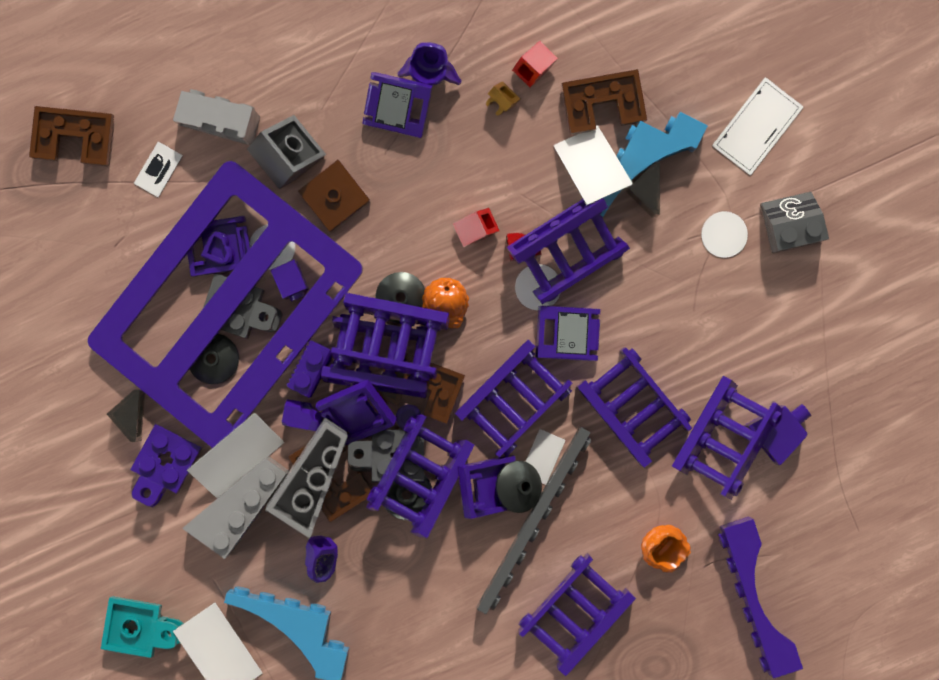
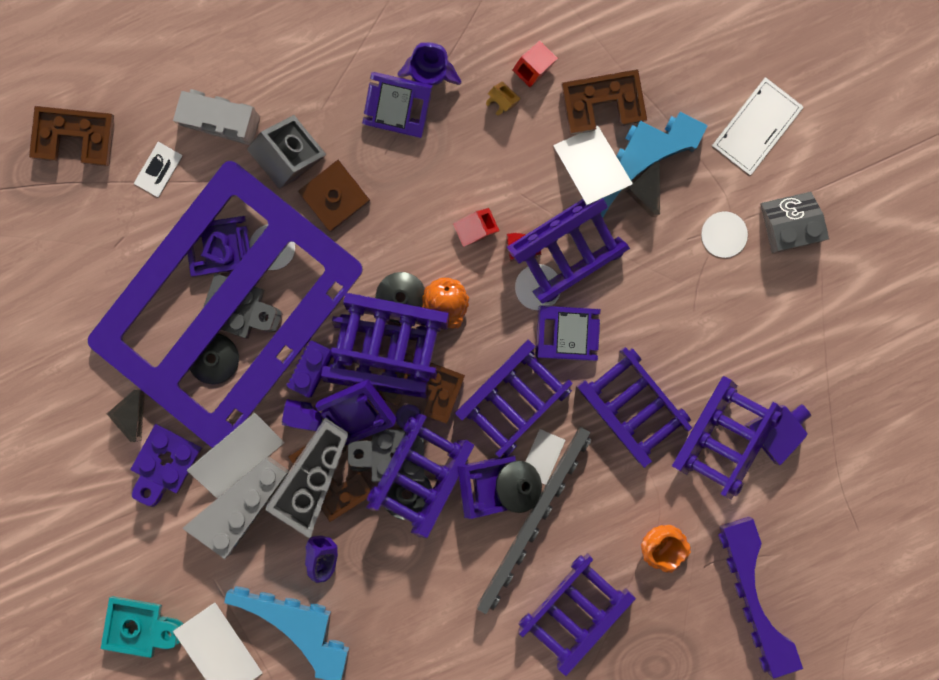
(290, 280): dark purple brick -> none

